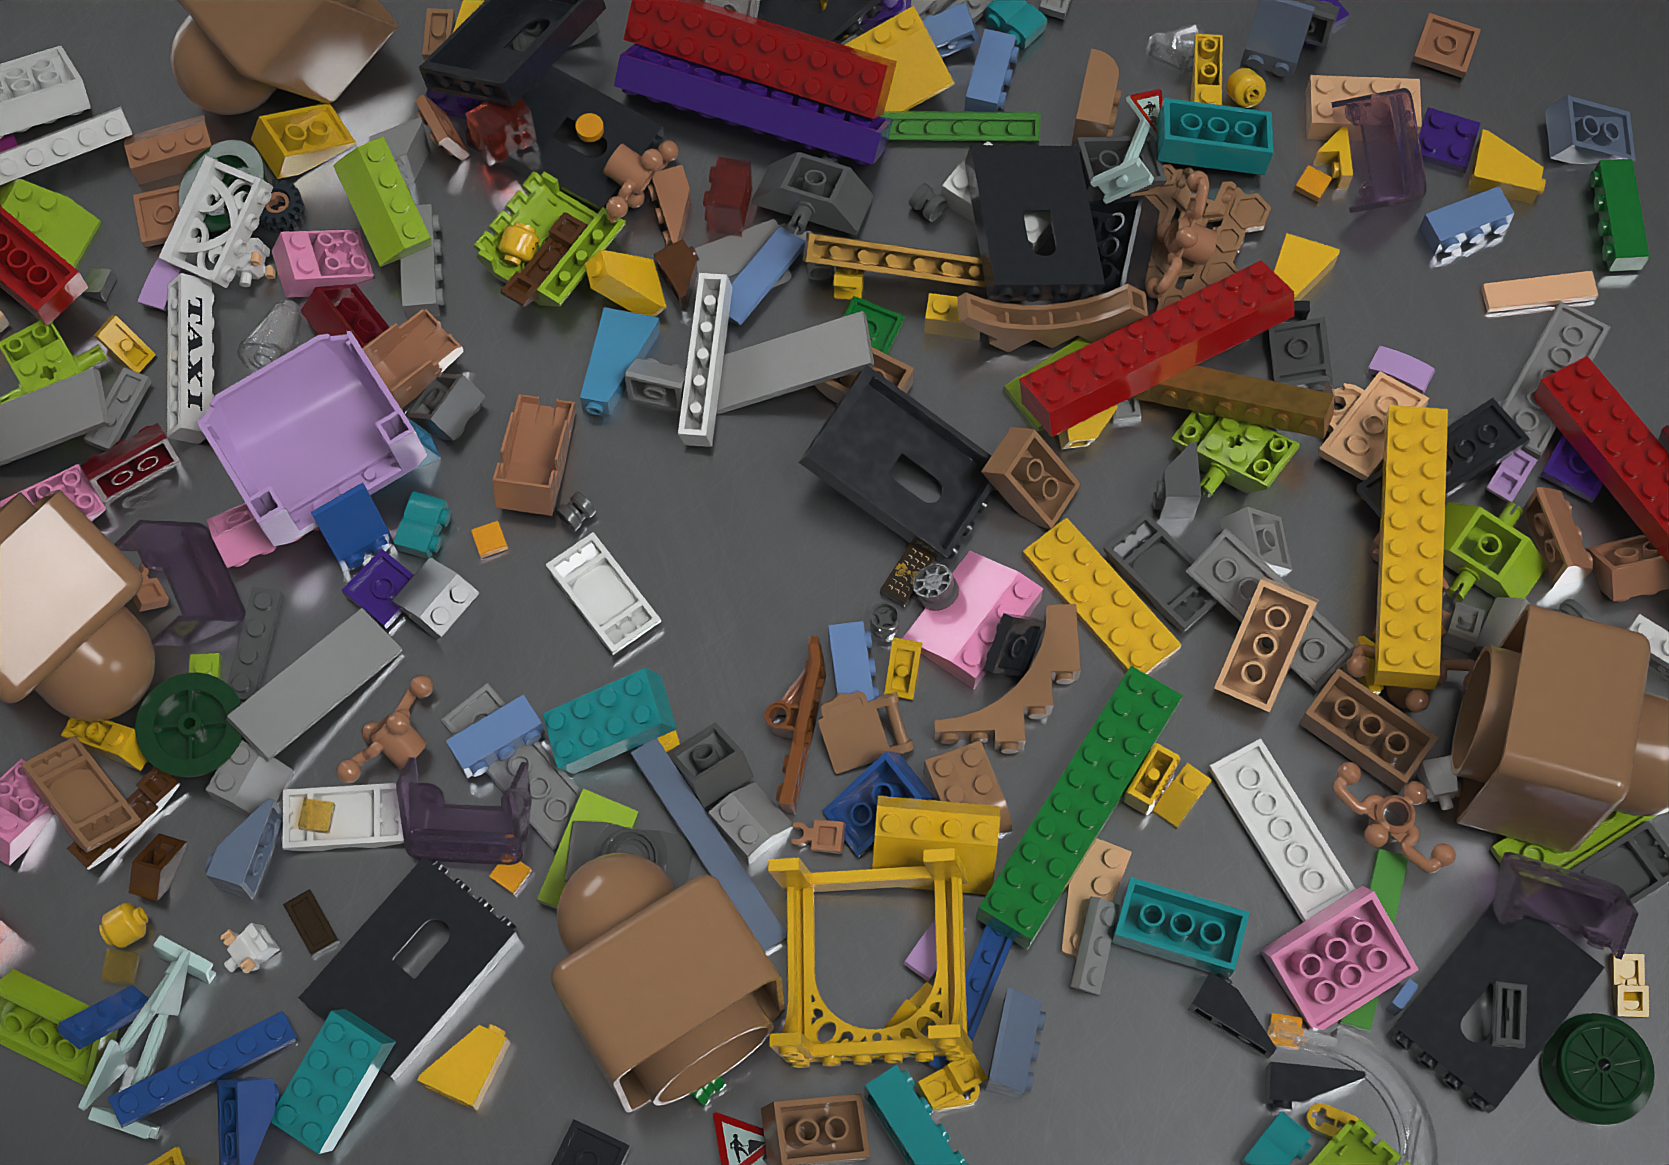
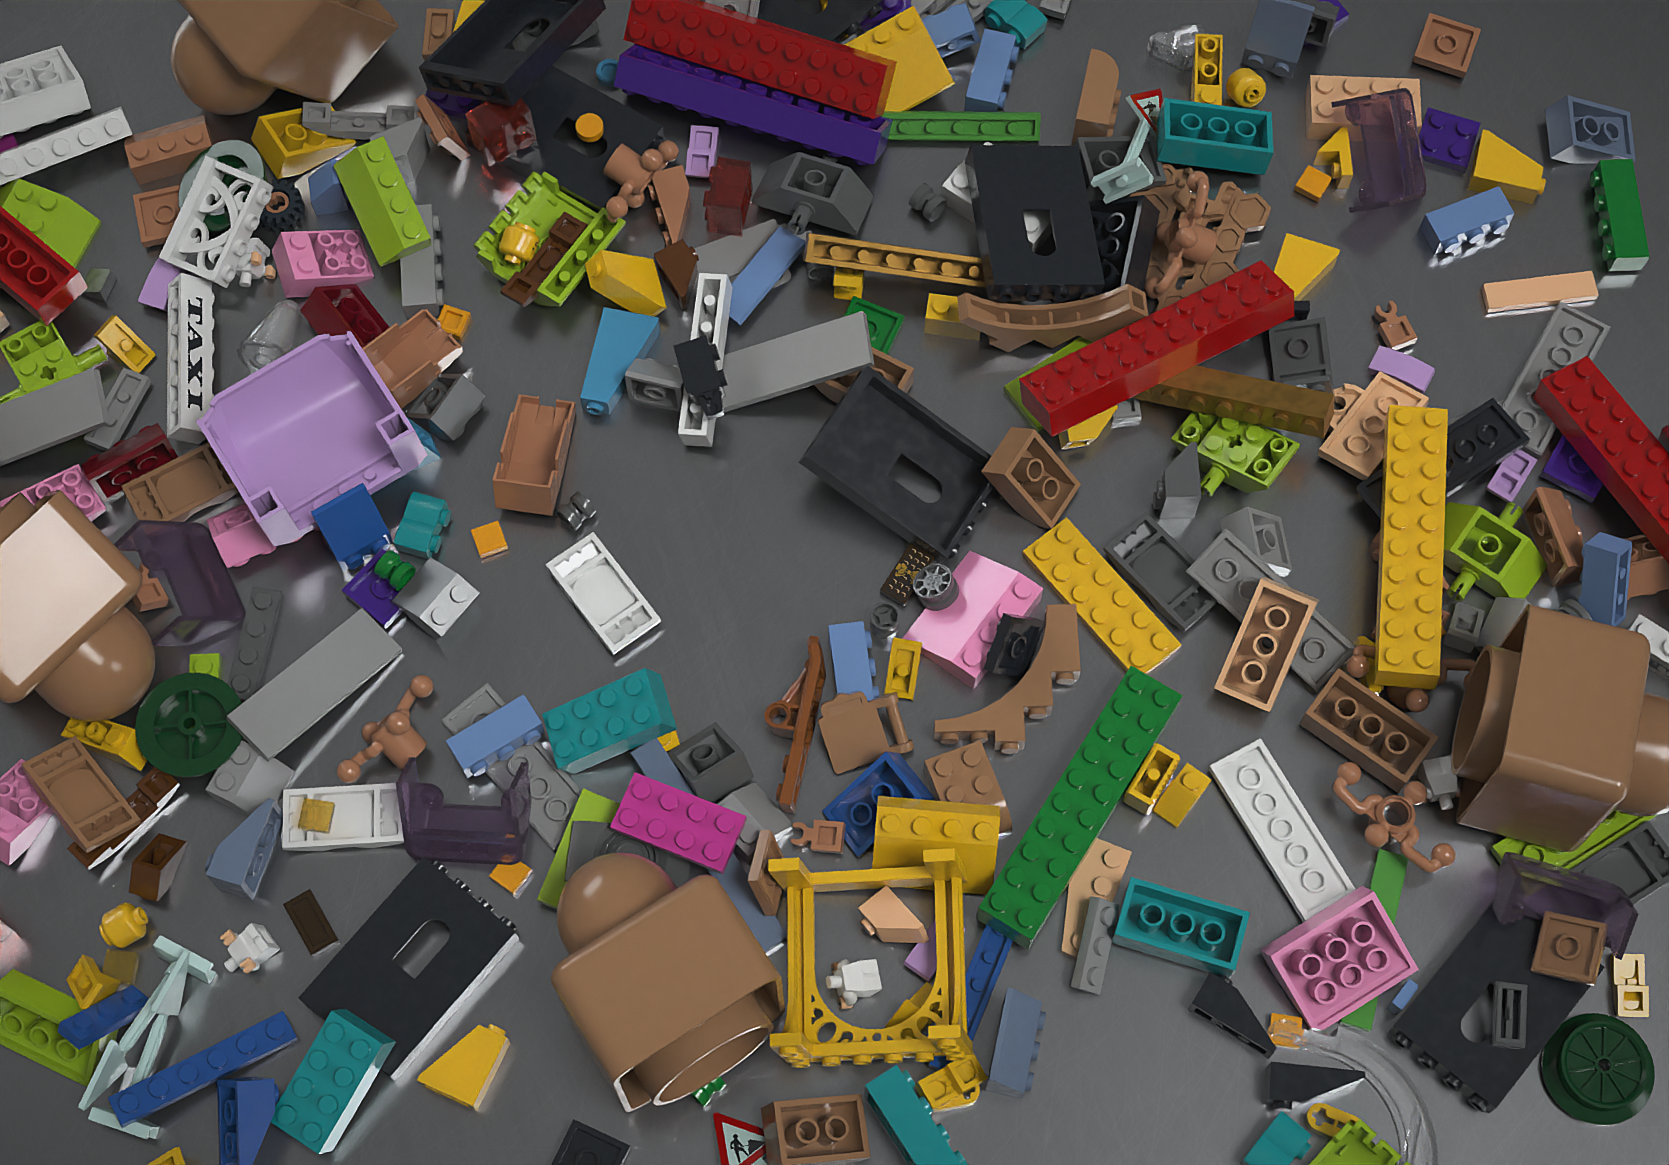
(89, 983): none -> yellow slope
(181, 487): none -> medium nougat slope
(327, 191): none -> medium blue slope
(353, 124): none -> light grey slope
(394, 570): none -> green wheel
(454, 321): none -> light orange tile
(606, 72): none -> dark azure tile
(678, 823): none -> dark pink plate
(701, 151): none -> lavender slope
(701, 376): none -> black hinge
(761, 881): none -> medium nougat tile
(854, 980): none -> white piece
(891, 919): none -> light nougat slope
(1394, 330): none -> nougat plate
(1569, 948): none -> medium nougat tile
(1605, 578): none -> medium blue brick

